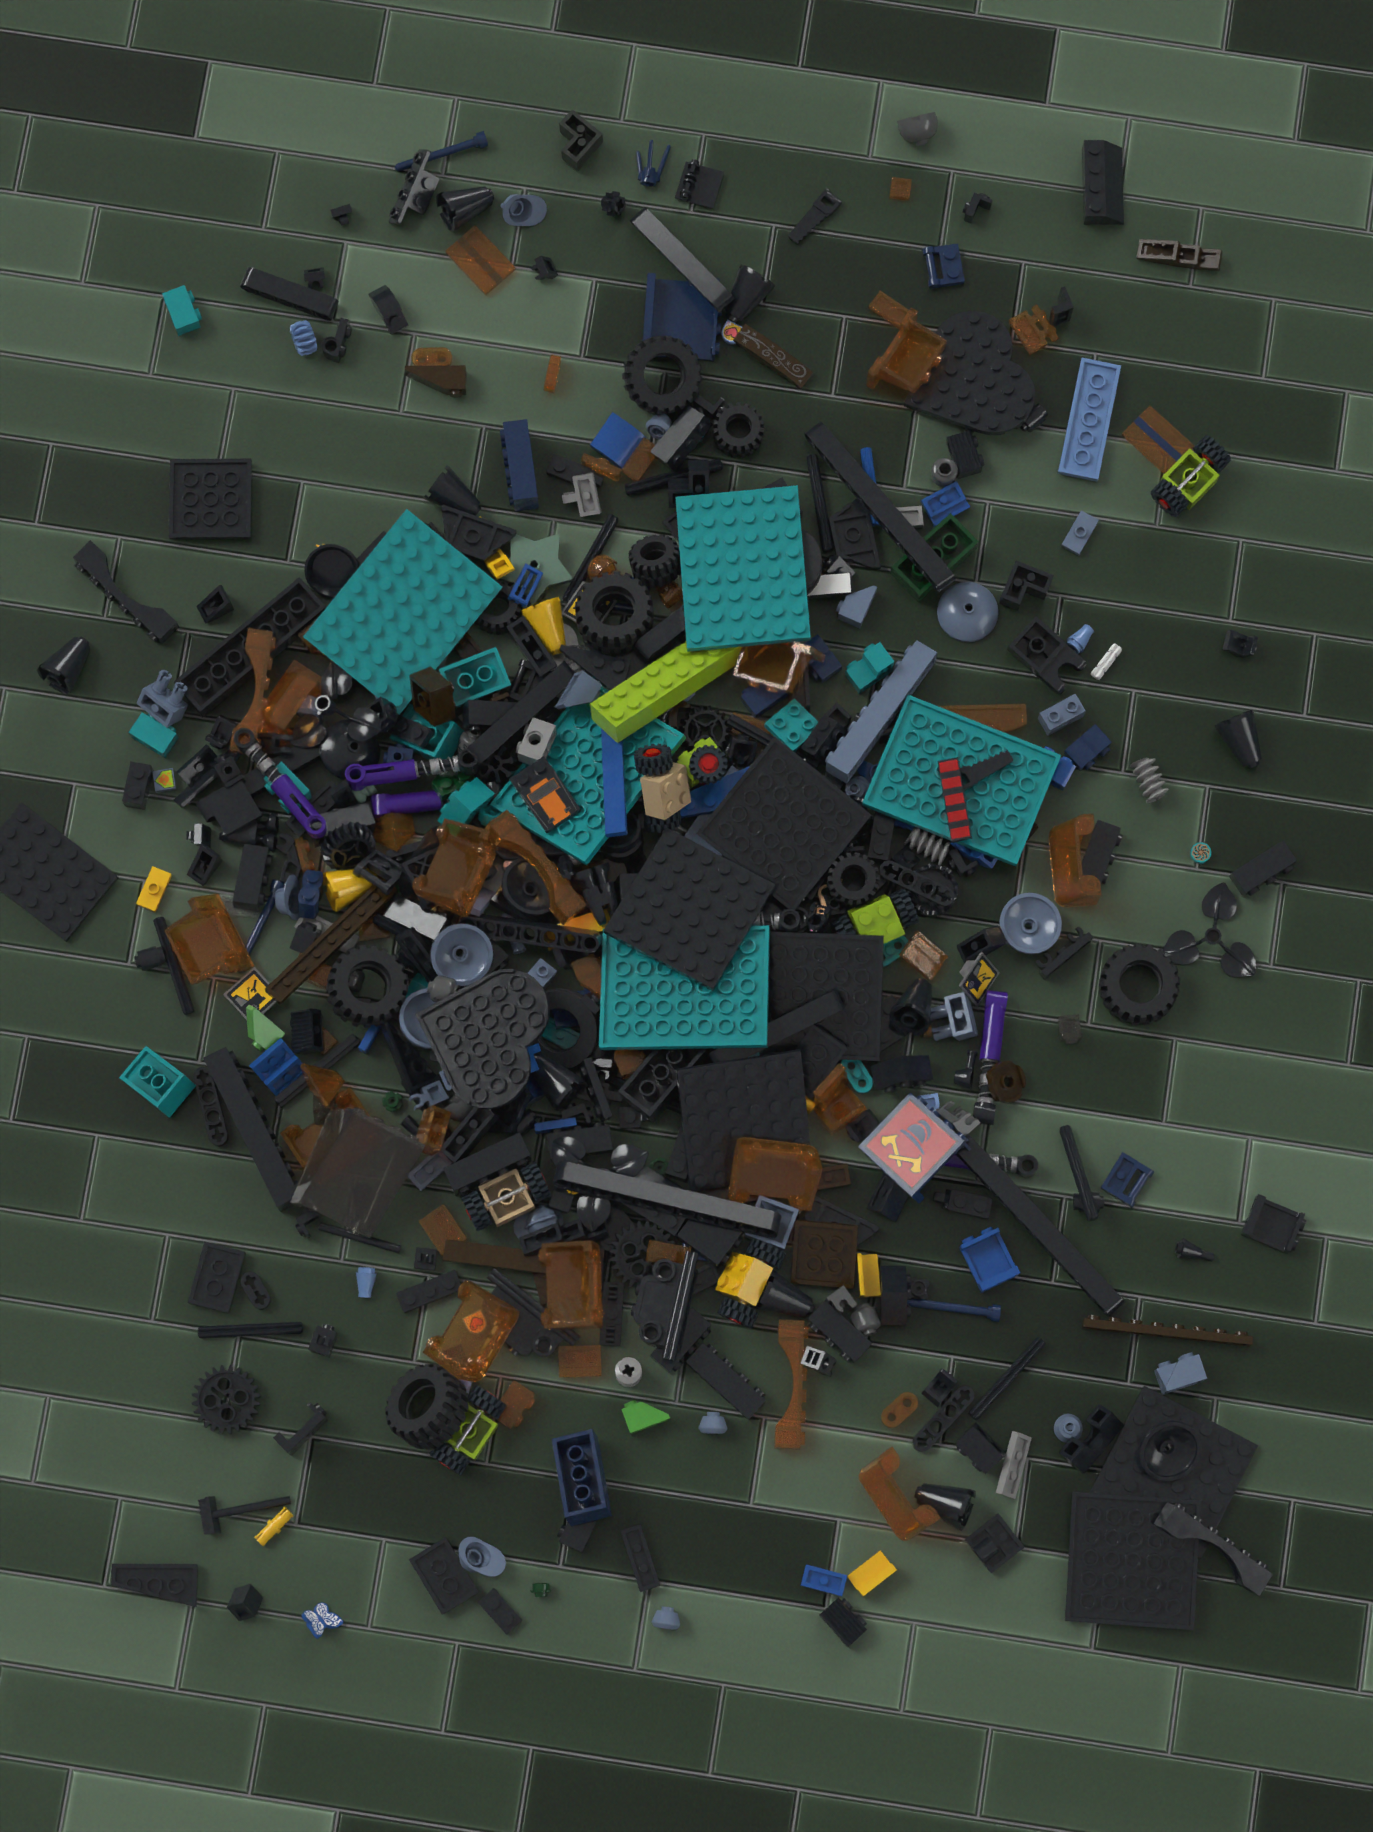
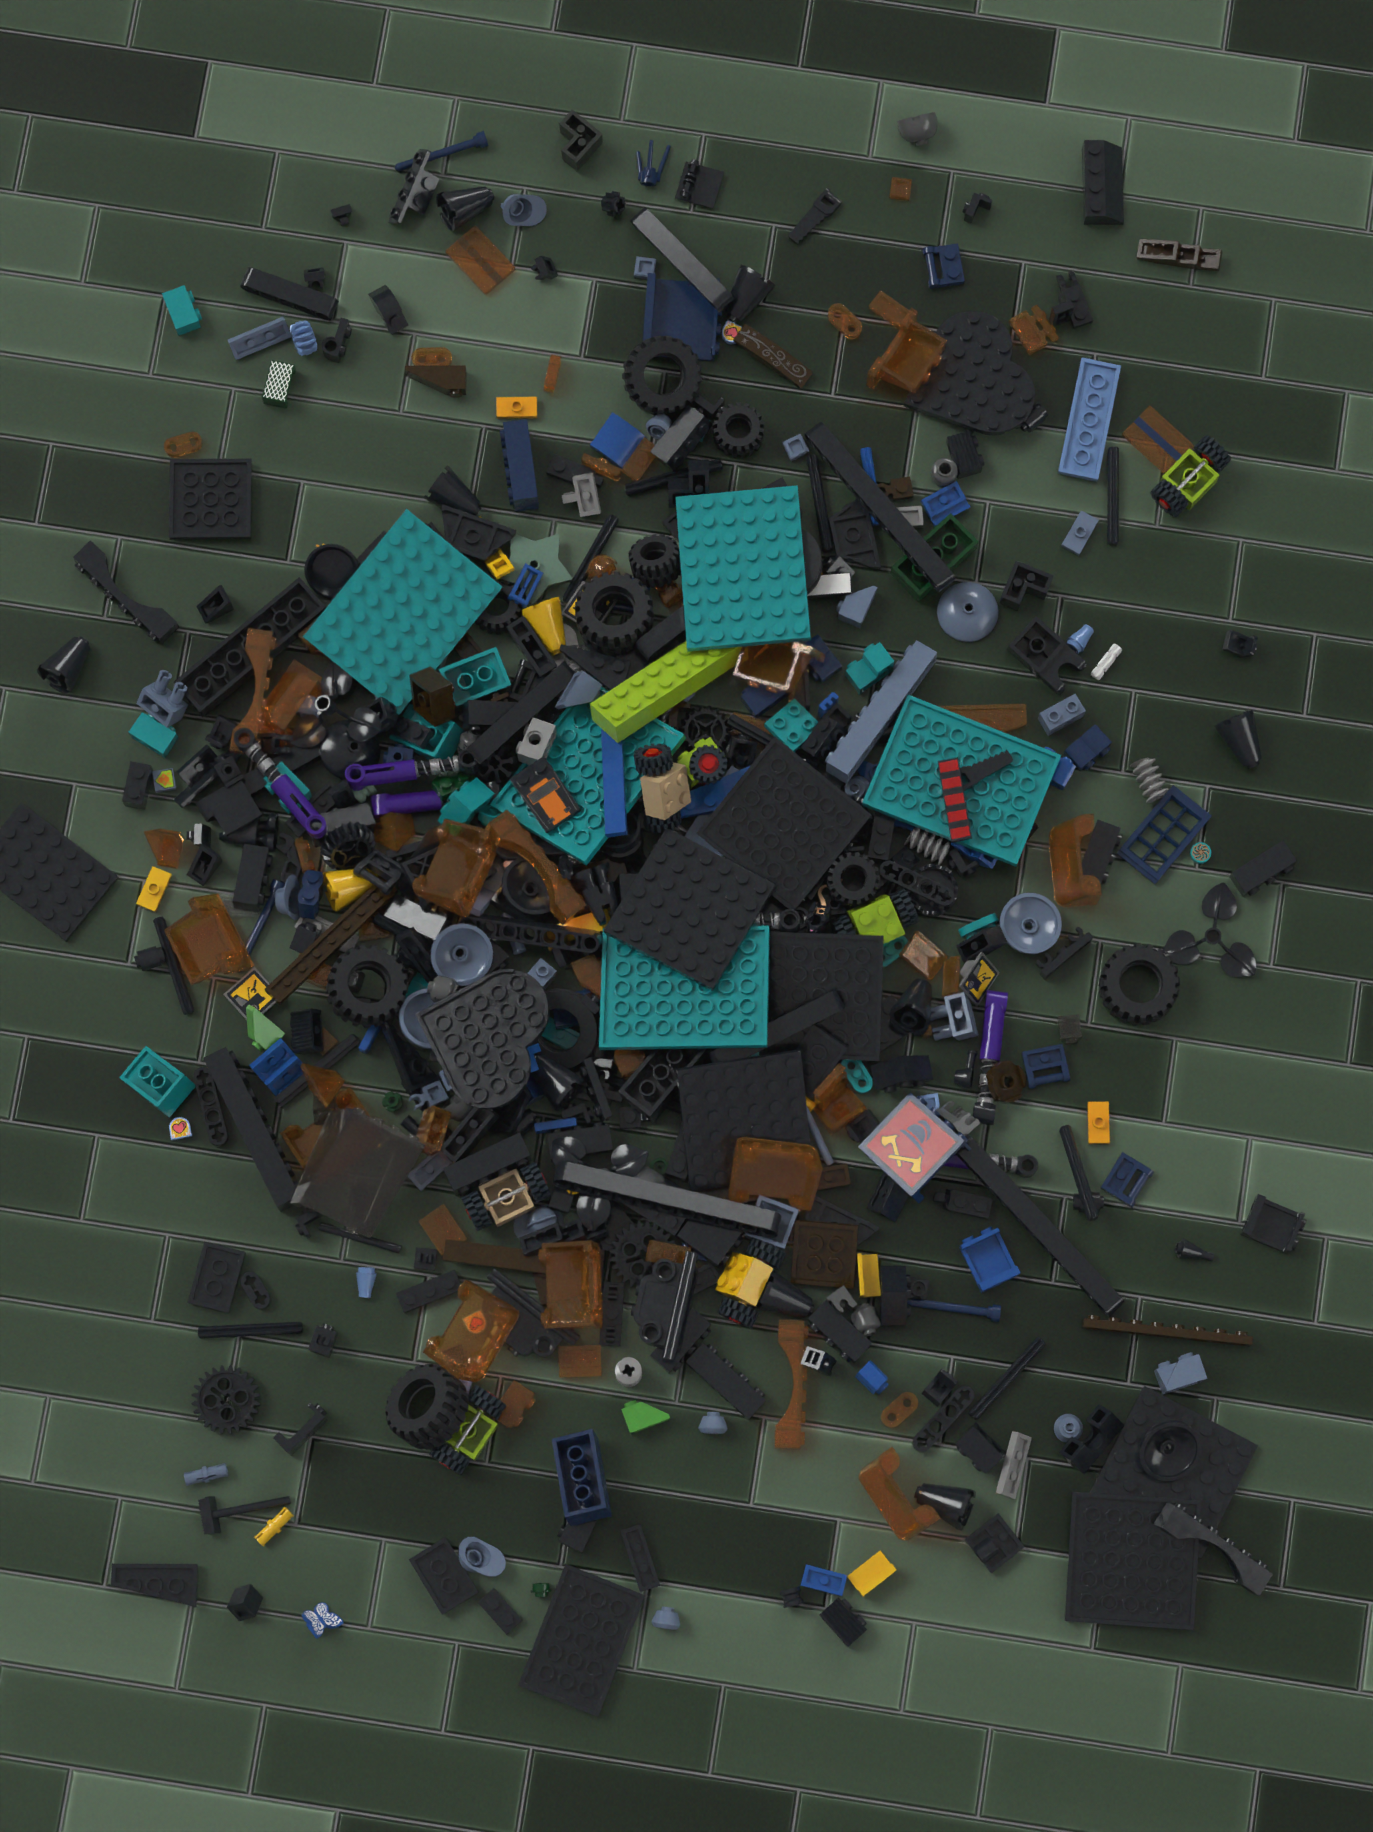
(165, 846): none -> clear orange slope
(180, 1128): none -> tile
(181, 440): none -> clear orange beam
(205, 1474): none -> sand blue pin
(259, 338): none -> sand blue plate
(278, 383): none -> dark green panel
(516, 407): none -> light orange plate
(581, 1640): none -> black plate
(644, 266): none -> sand blue tile
(791, 1597): none -> black wheel
(795, 447): none -> sand blue tile
(818, 1139): none -> sand blue bar
(827, 704): none -> blue tile
(845, 321): none -> clear orange plate
(872, 1378): none -> blue brick
(899, 488): none -> dark brown plate
(951, 976): none -> clear orange piece
(978, 925): none -> teal plate
(1044, 1059): none -> dark blue plate
(1081, 313): none -> black hinge
(1098, 1122): none -> light orange plate
(1113, 496): none -> black axle
(1187, 805): none -> dark blue piece

